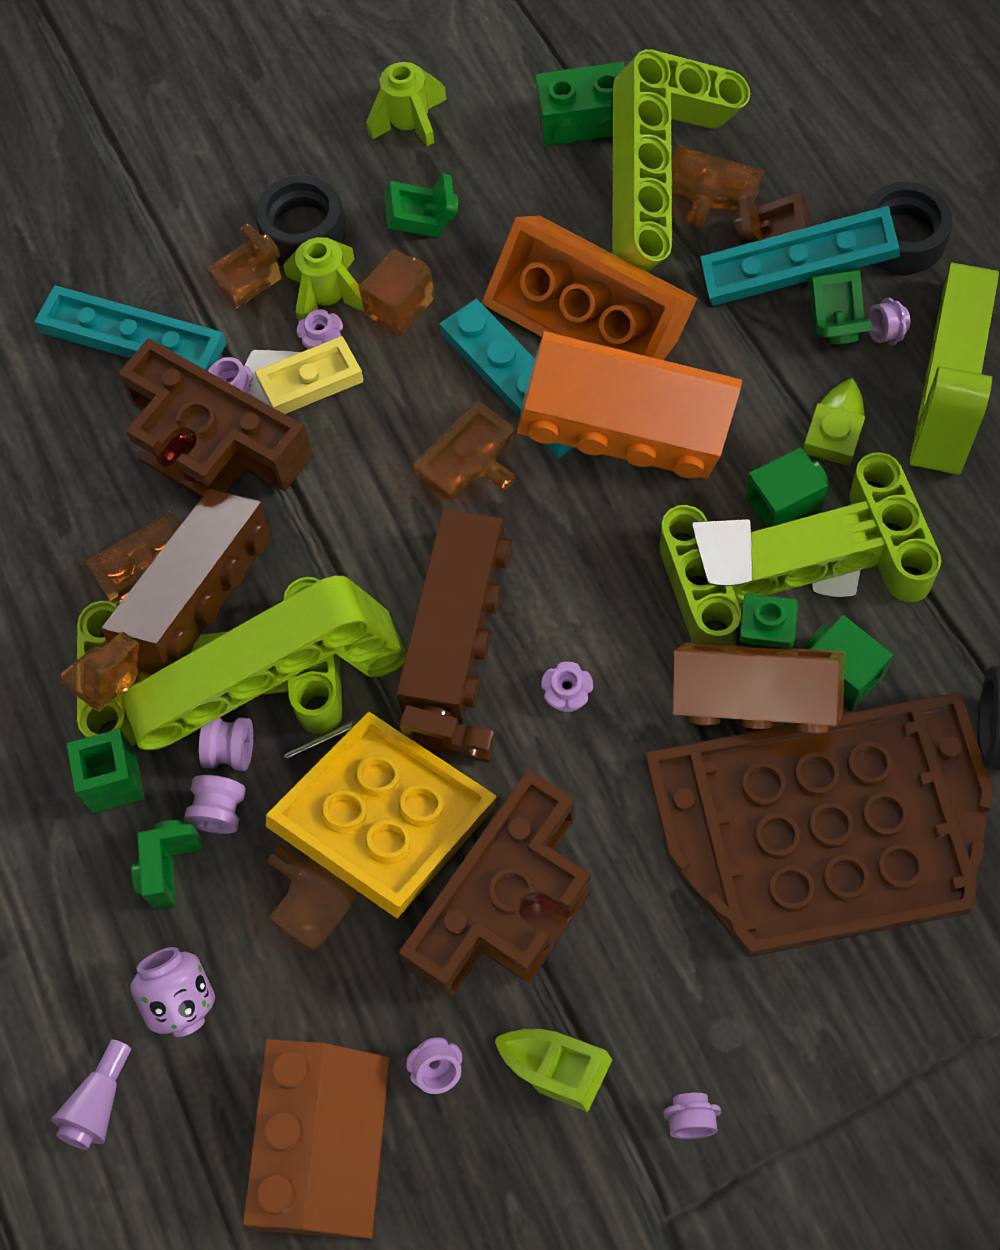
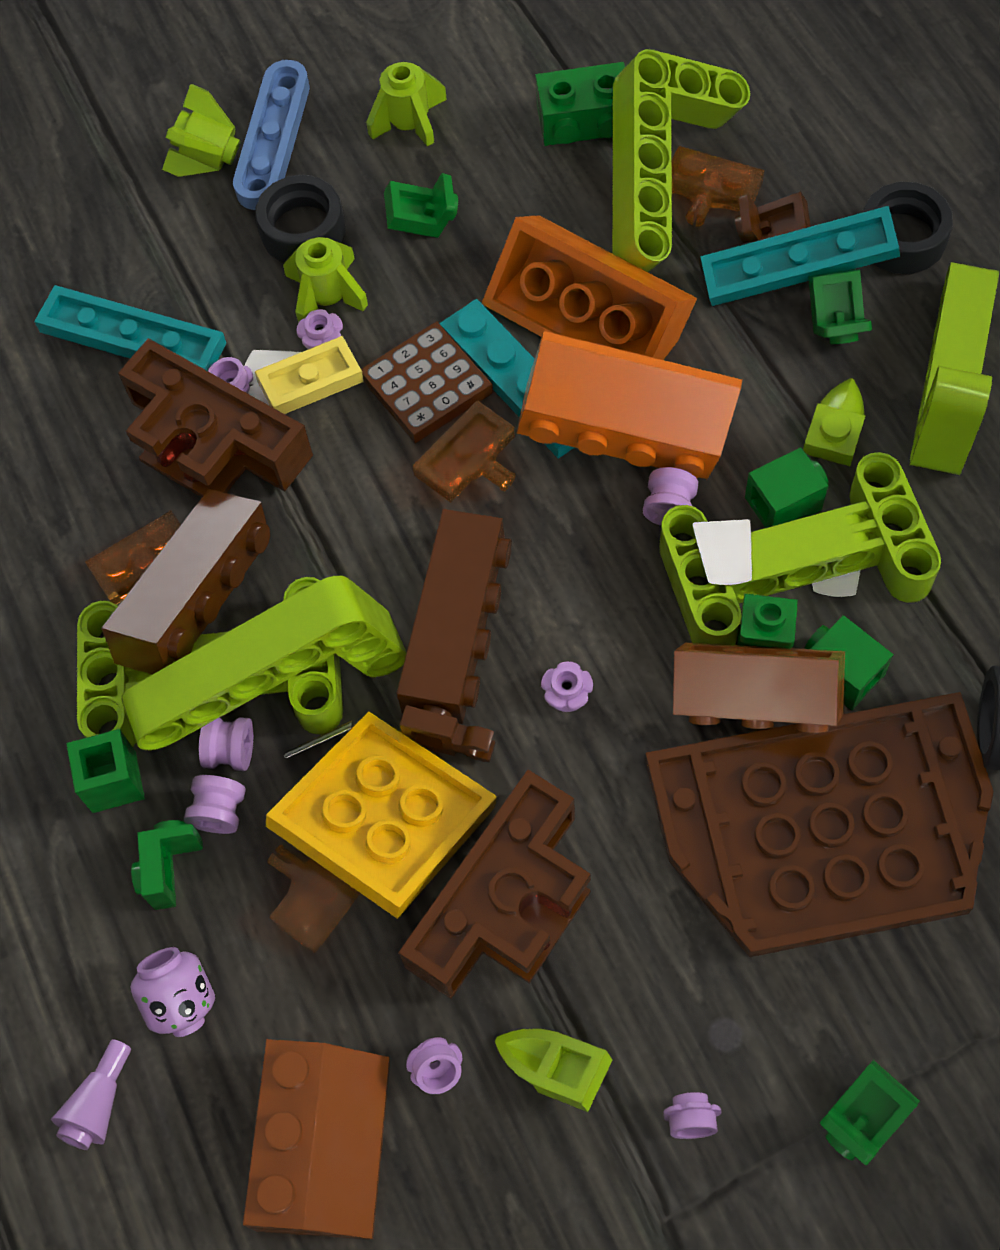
(103, 672): clear orange bracket -> none
(202, 137): none -> lime brick
(247, 268): clear orange bracket -> none
(271, 130): none -> medium blue plate
(397, 291): clear orange brick -> none
(426, 381): none -> tile
(668, 489): none -> lavender wheel
(868, 1114): none -> green bracket
(889, 321): lavender plate -> none

